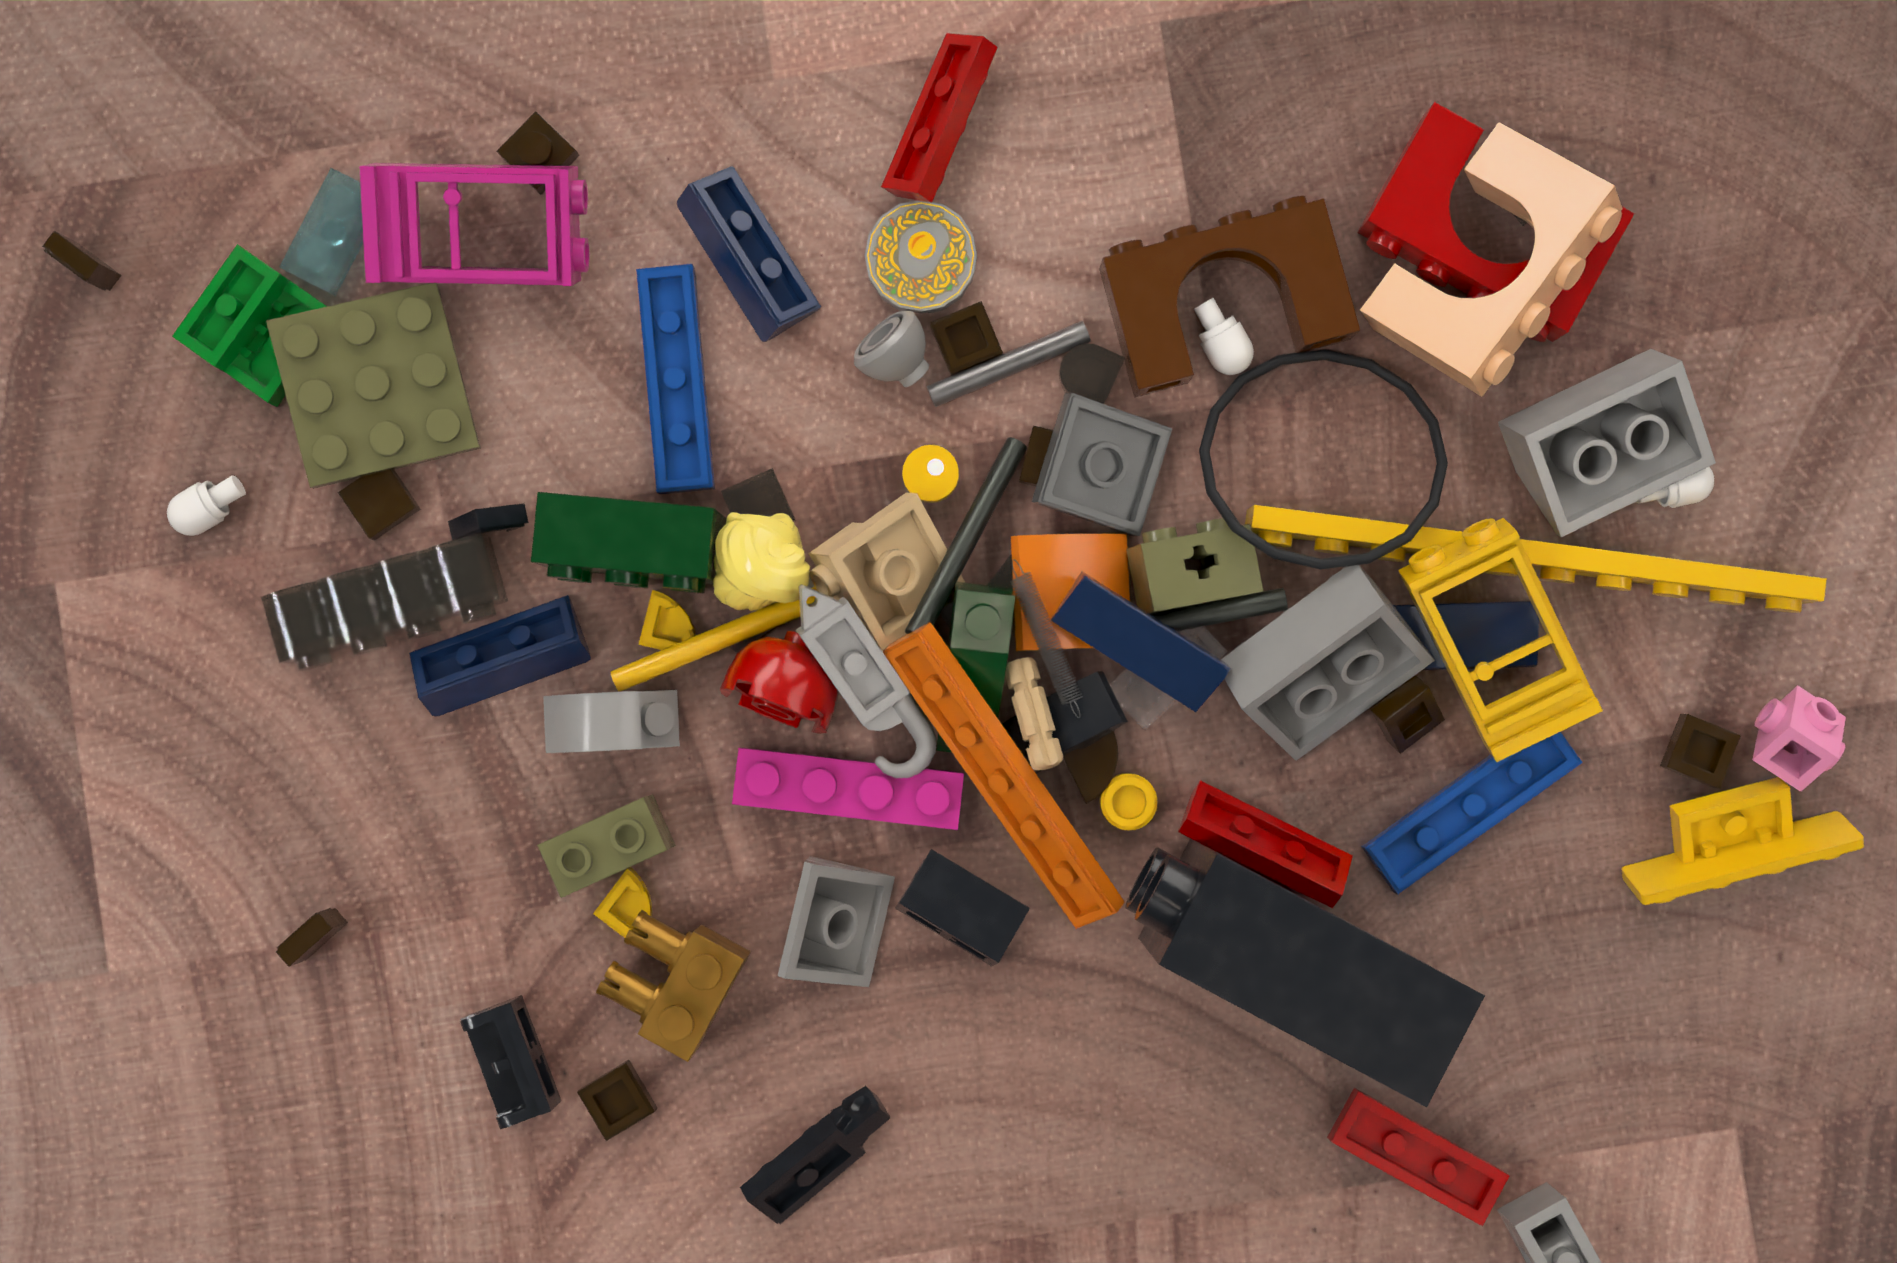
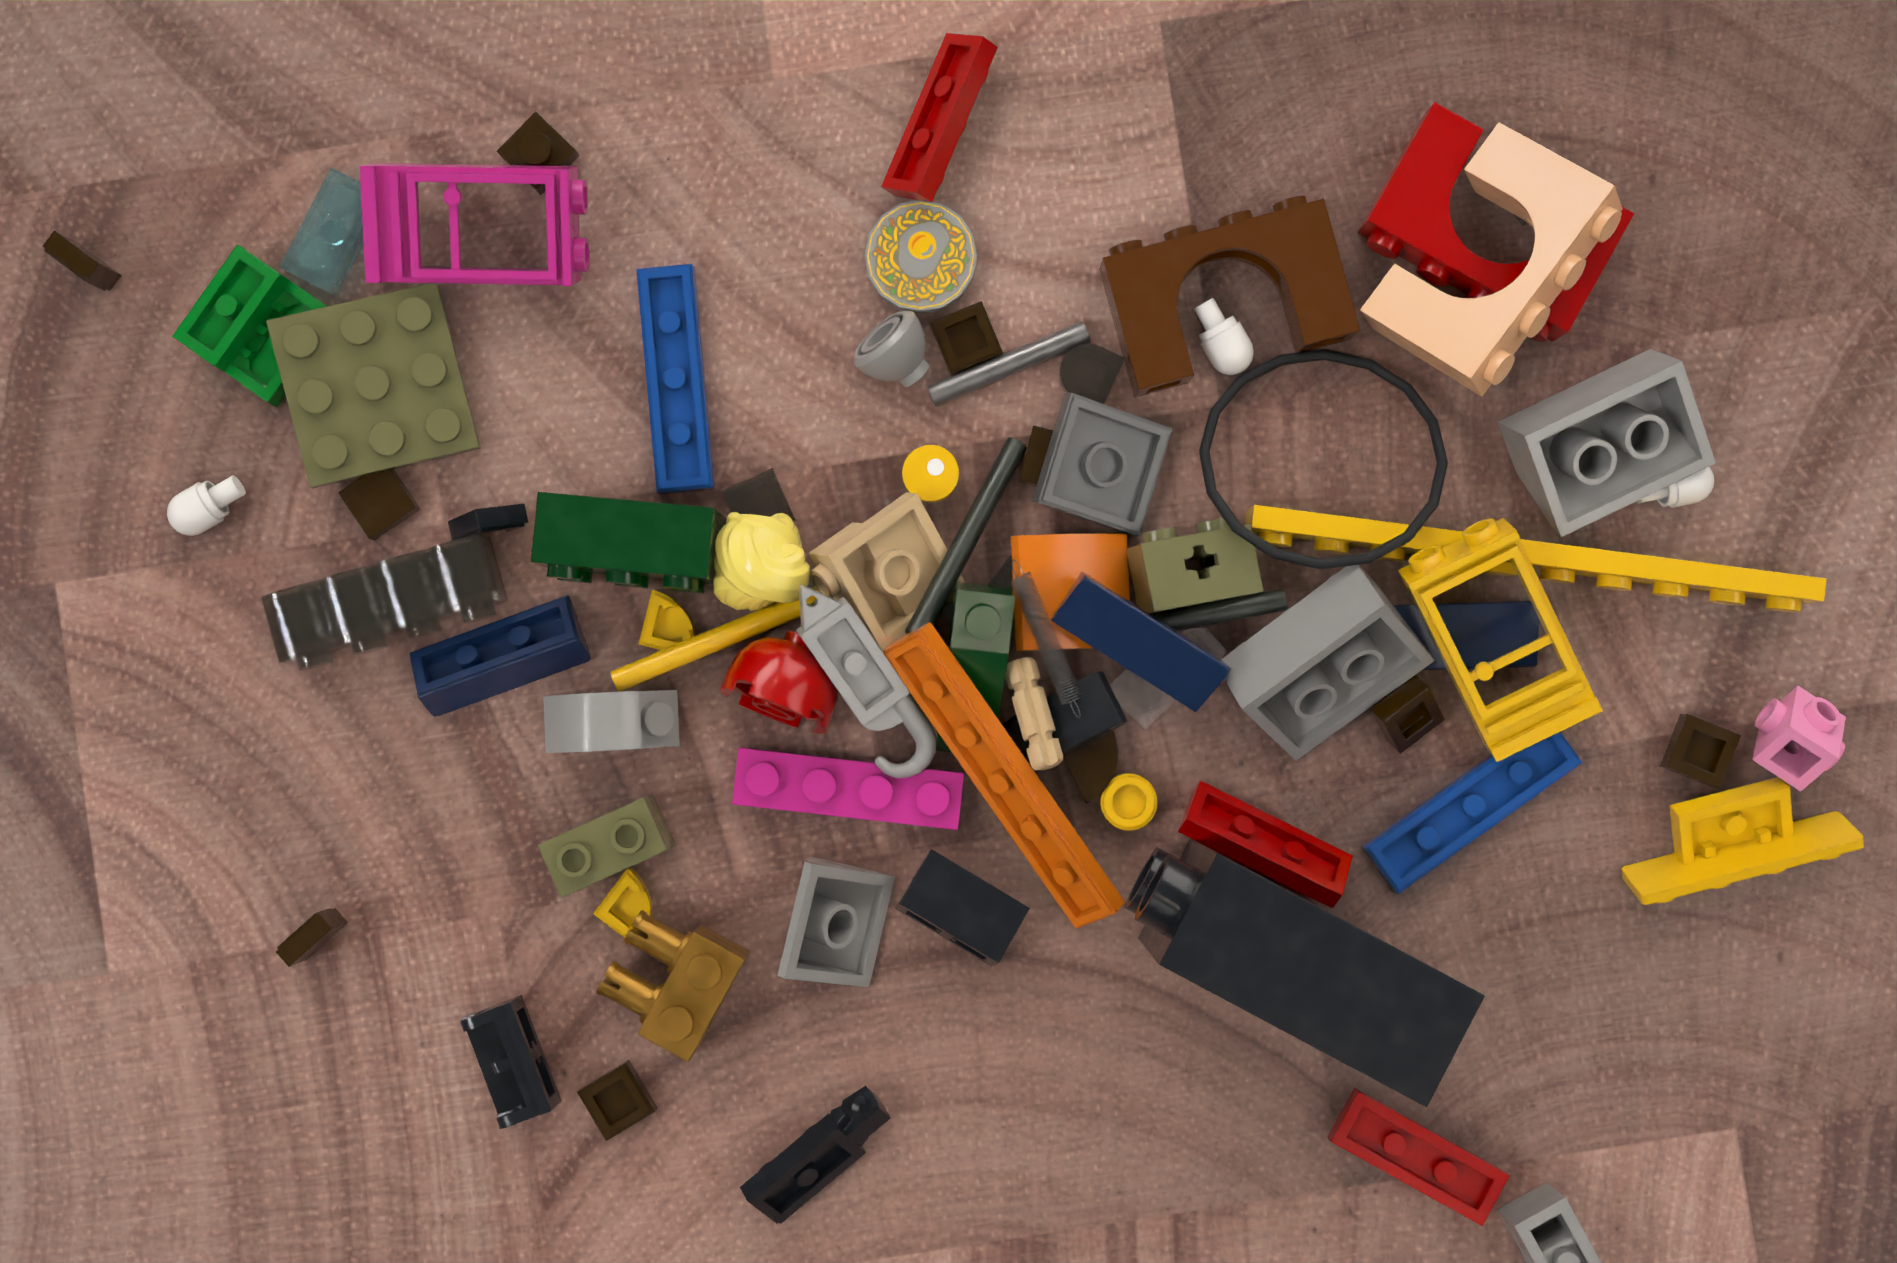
(747, 253): dark blue slope -> none

